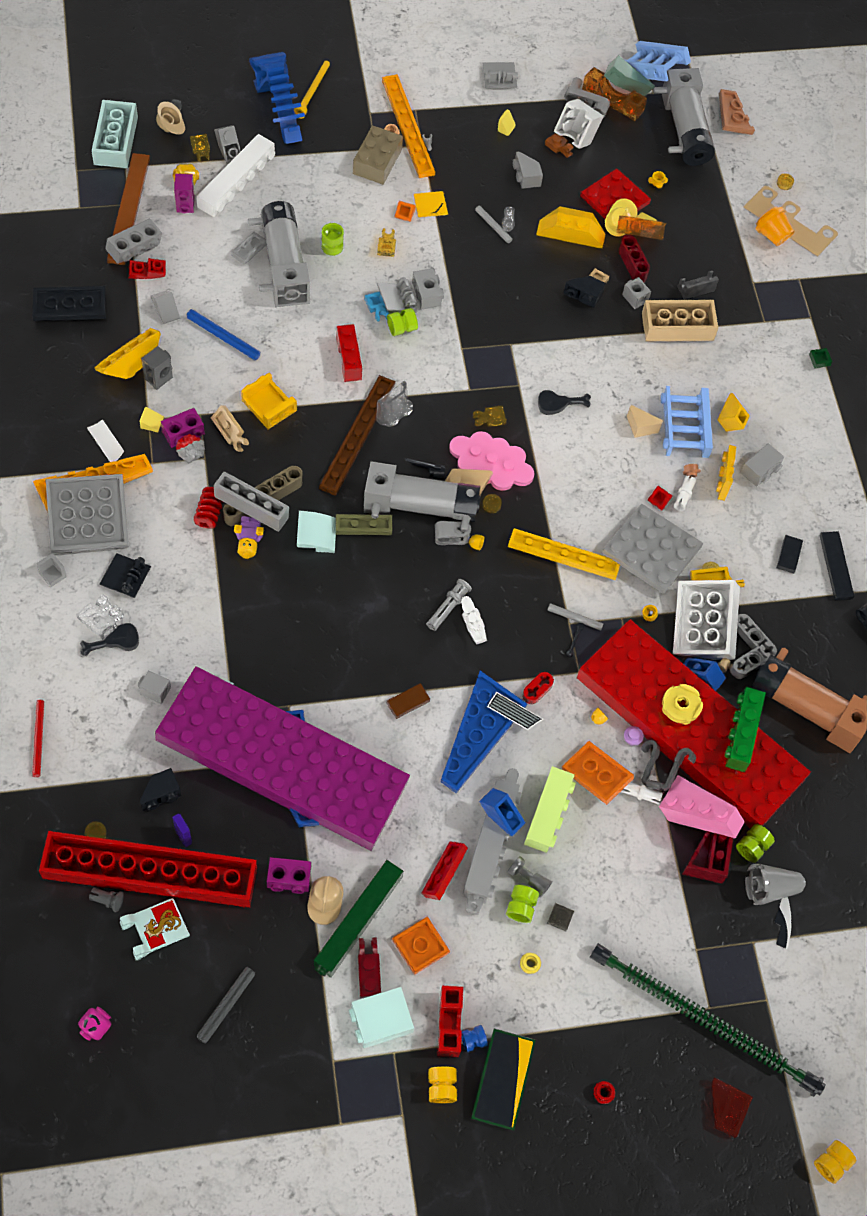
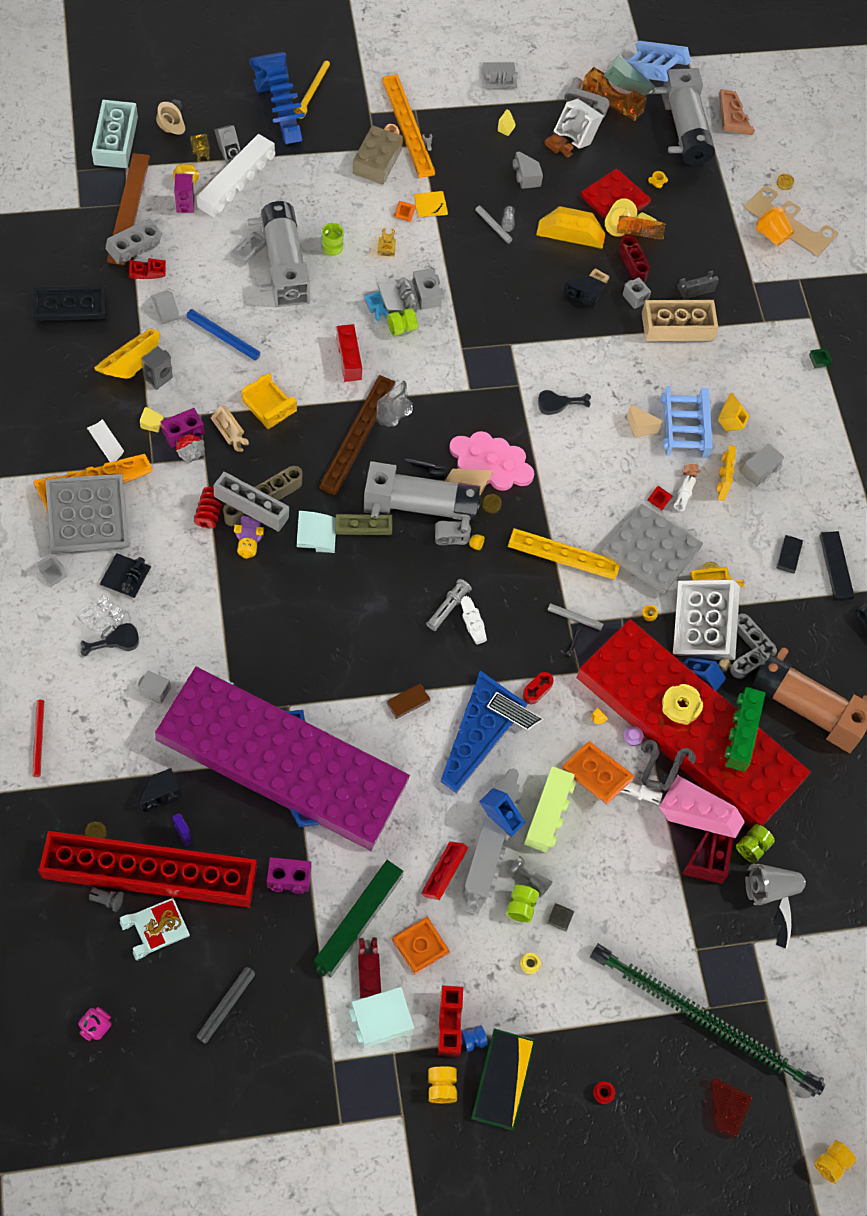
(325, 900): tan piece -> none
(492, 415): clear yellow plate -> none

